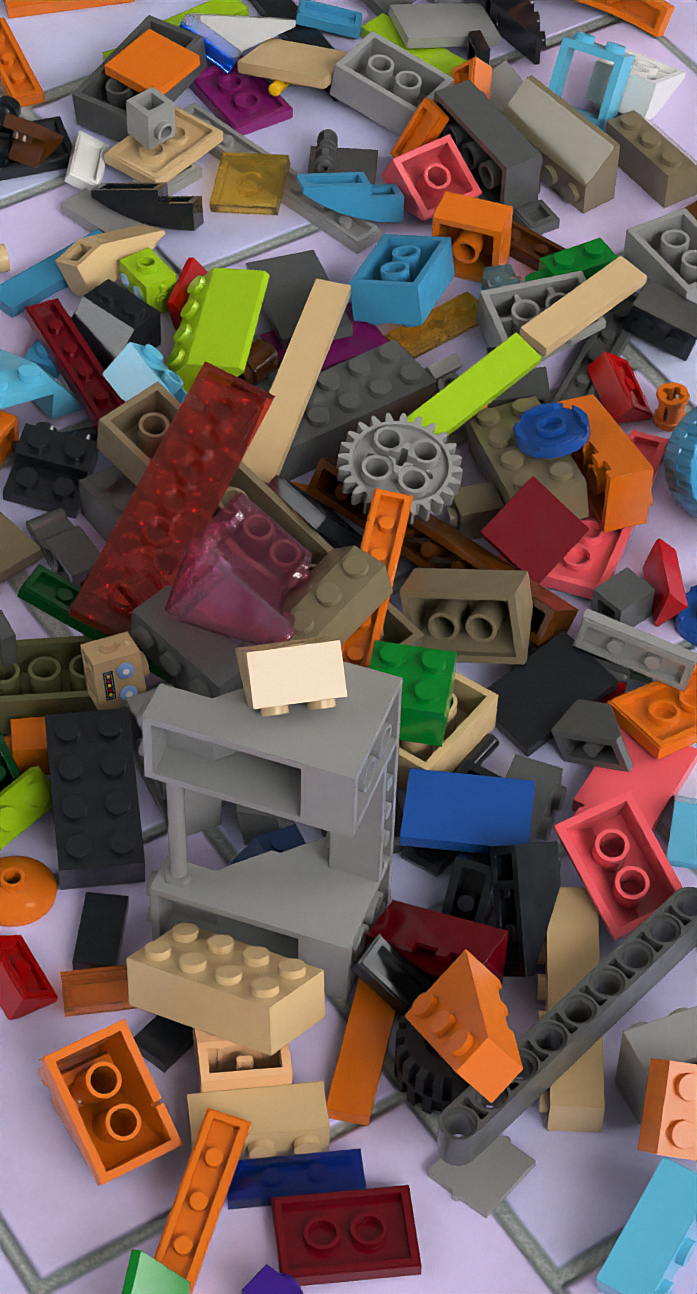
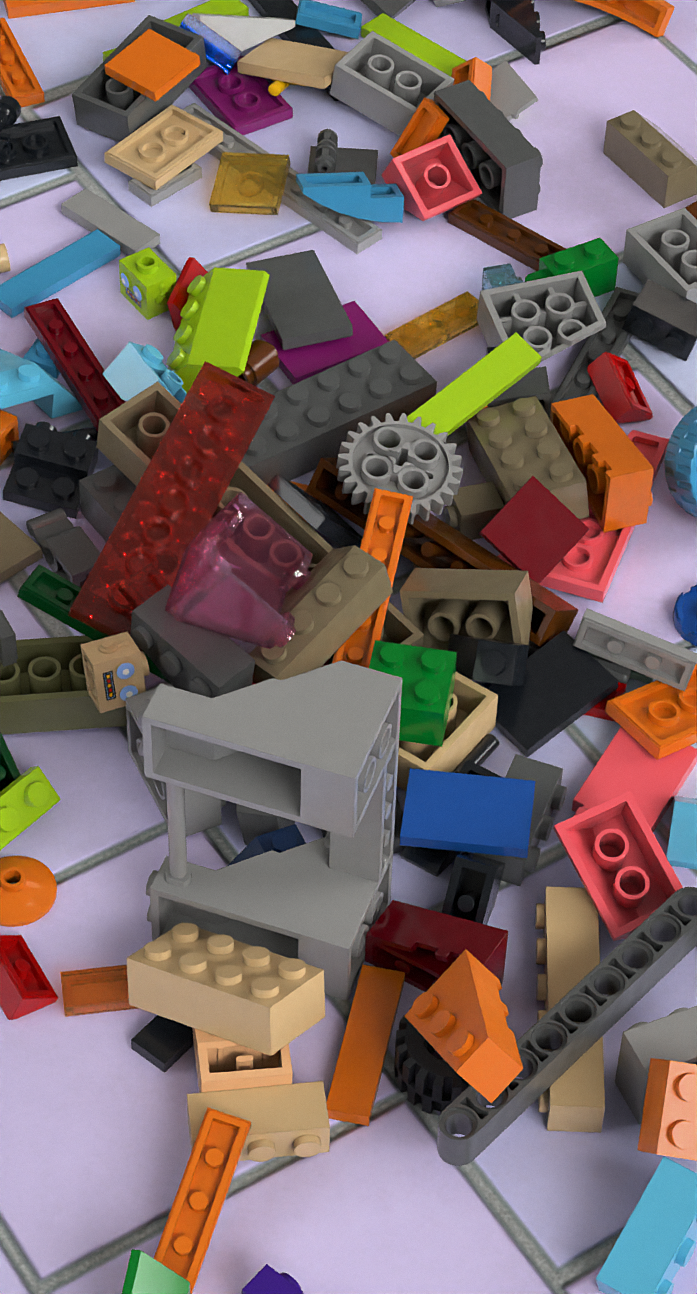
(28, 744): orange brick -> none
(31, 141): reddish brown slope -> none
(86, 162): white tile -> none
(95, 798): black brick -> none
(97, 257): tan slope -> none
(100, 931): black tile -> none
(109, 1102): orange piece -> none
(113, 318): black slope -> none
(150, 118): light grey brick -> none
(151, 204): black slope -> none
(292, 674): slope -> none
(292, 1175): clear blue tile -> none
(297, 377): tan tile -> none
(346, 1235): dark red tile -> none
(390, 975): black tile -> none
(402, 279): dark azure brick -> none
(441, 24): light grey tile -> none
(445, 370): light grey tile -> none
(477, 46): black tile -> none
(477, 232): orange brick -> none
(485, 1179): light grey piece -> none
(490, 659): none -> black slope
(524, 897): black slope -> none
(537, 217): dark grey tile -> none
(551, 430): blue tile -> none
(576, 154): dark tan slope -> none
(583, 306): tan tile -> none
(592, 736): dark grey slope -> none
(618, 79): medium azure window -> none
(624, 598): dark grey brick -> none
(646, 89): white slope -> none
(664, 575): red slope -> none
(670, 405): orange bush -> none

